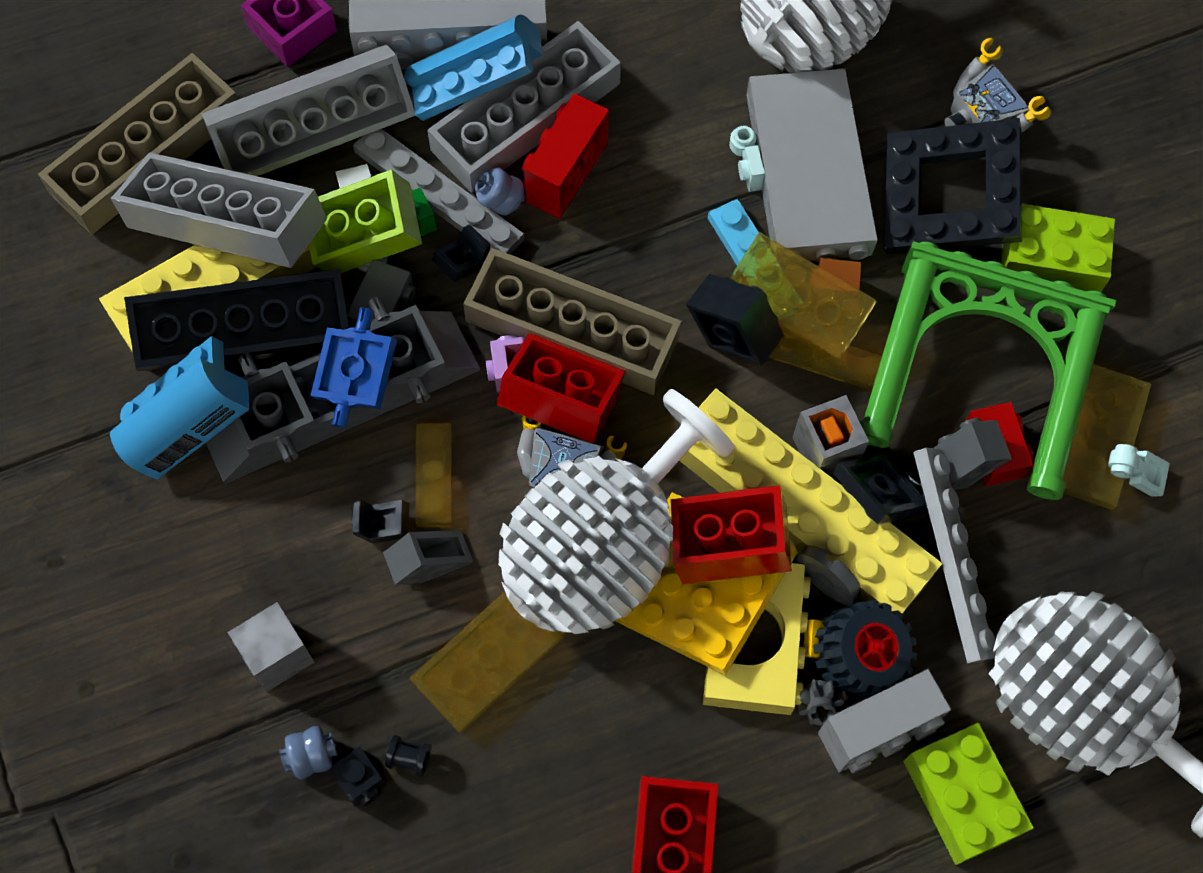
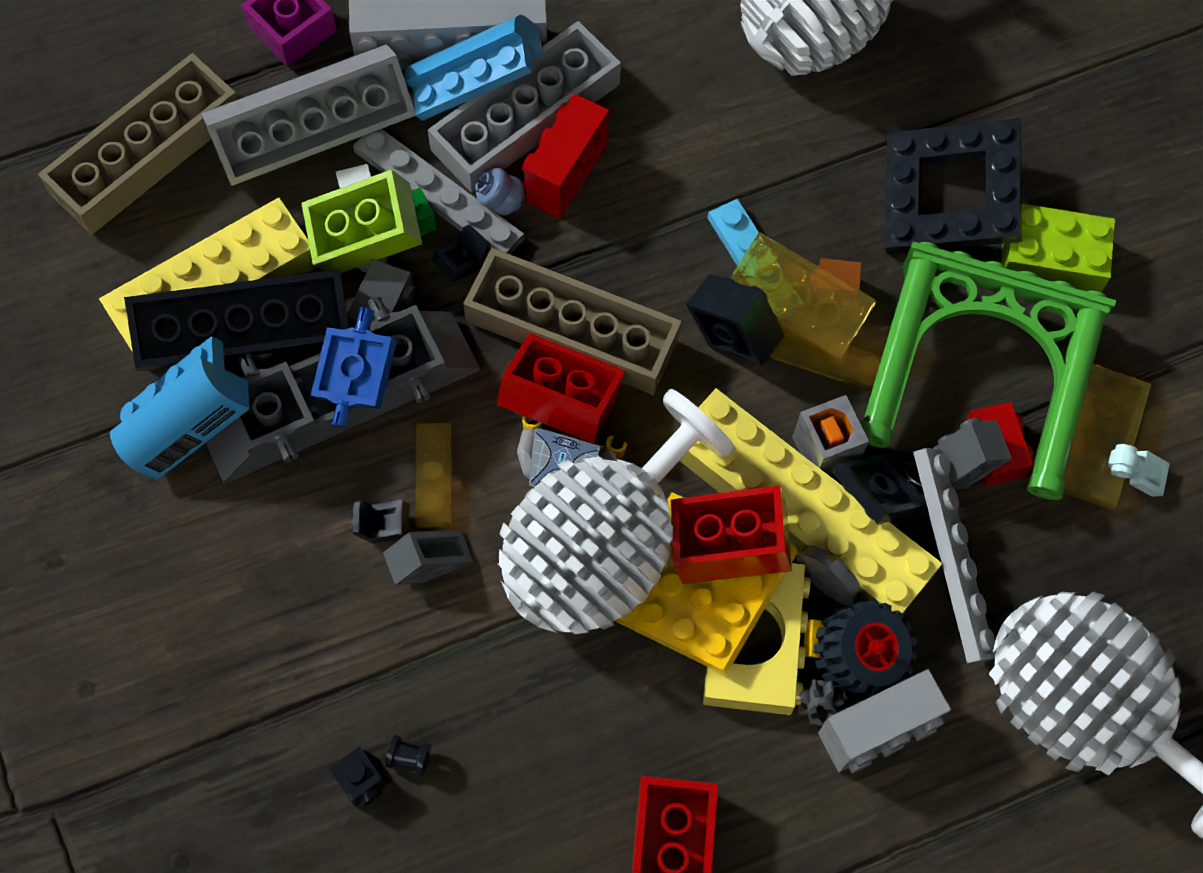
(220, 209): light grey brick -> none
(270, 647): flat silver piece -> none
(308, 752): sand blue piece -> none
(482, 662): clear yellow plate -> none
(501, 350): lavender bracket -> none
(750, 168): light aqua plate -> none
(812, 164): light grey brick -> none
(967, 794): lime brick -> none
(987, 96): torso -> none

